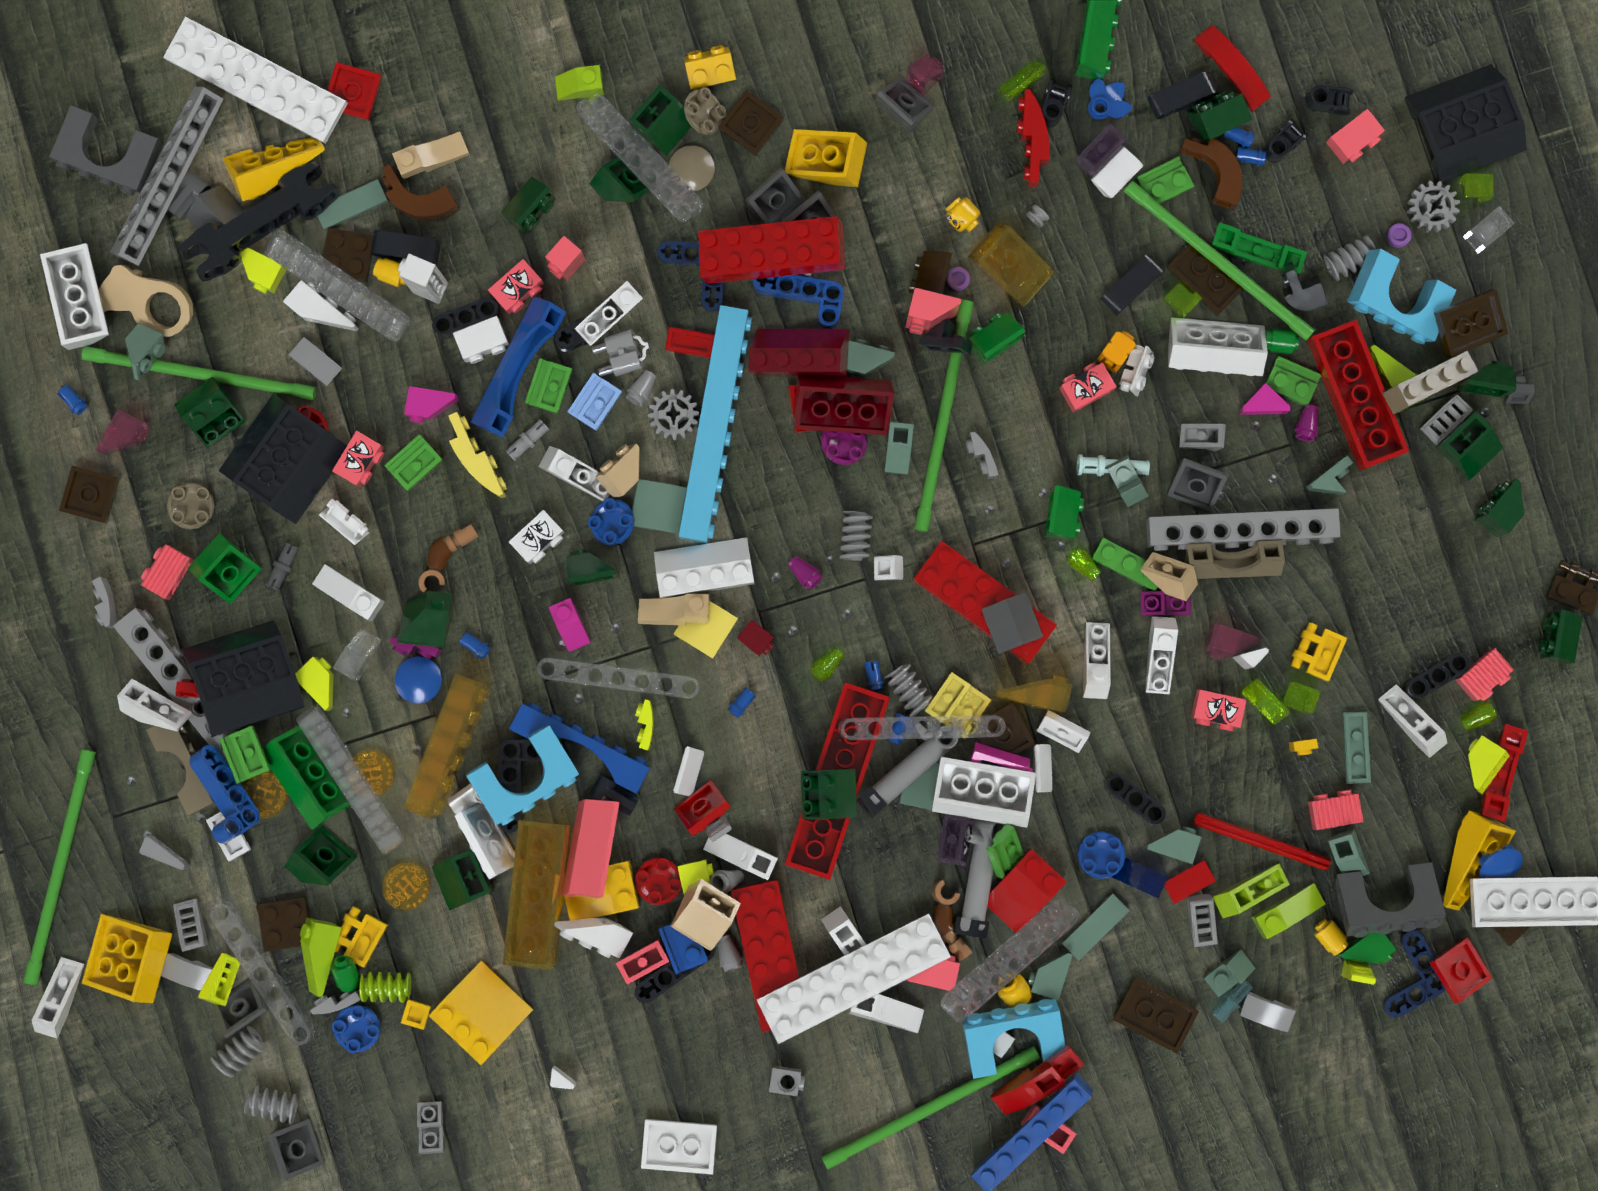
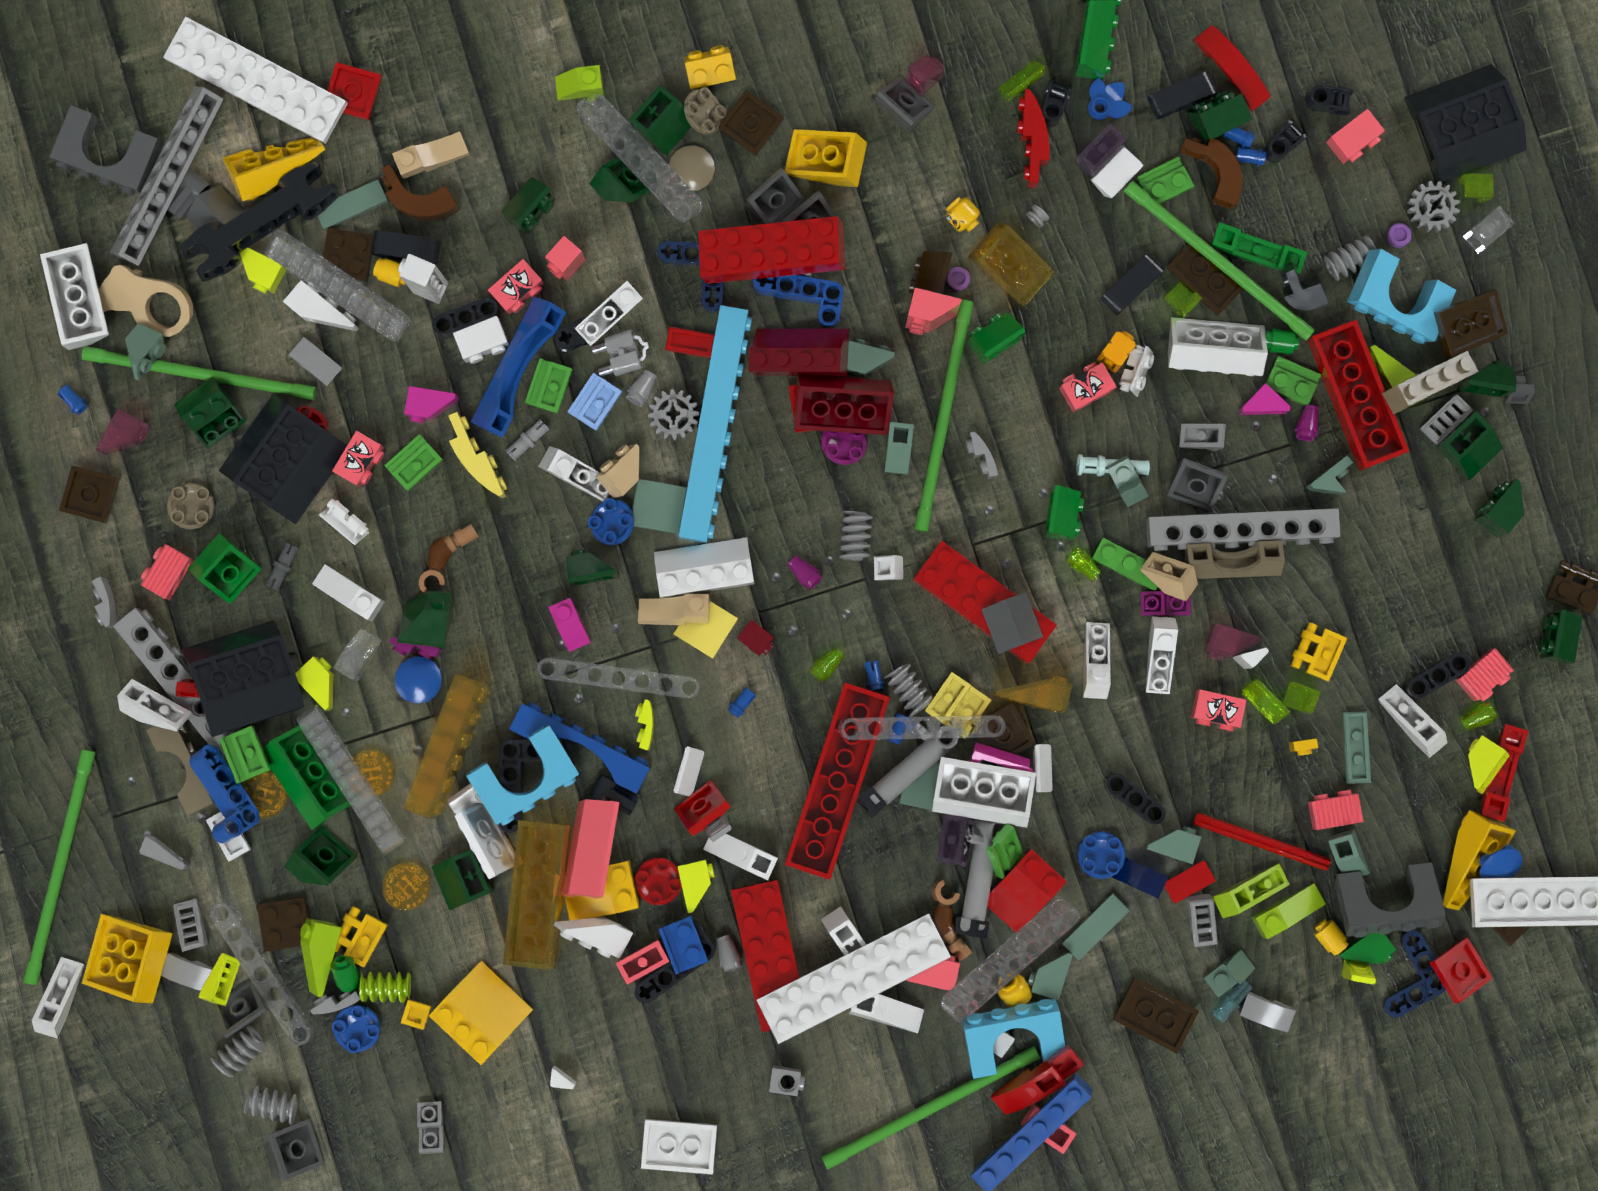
(474, 645): blue pin -> none
(537, 538): white brick -> none
(705, 914): tan slope -> none
(727, 879): light grey cone -> none
(829, 794): dark green slope -> none
(943, 340): black slope -> none
(1063, 731): white plate -> none

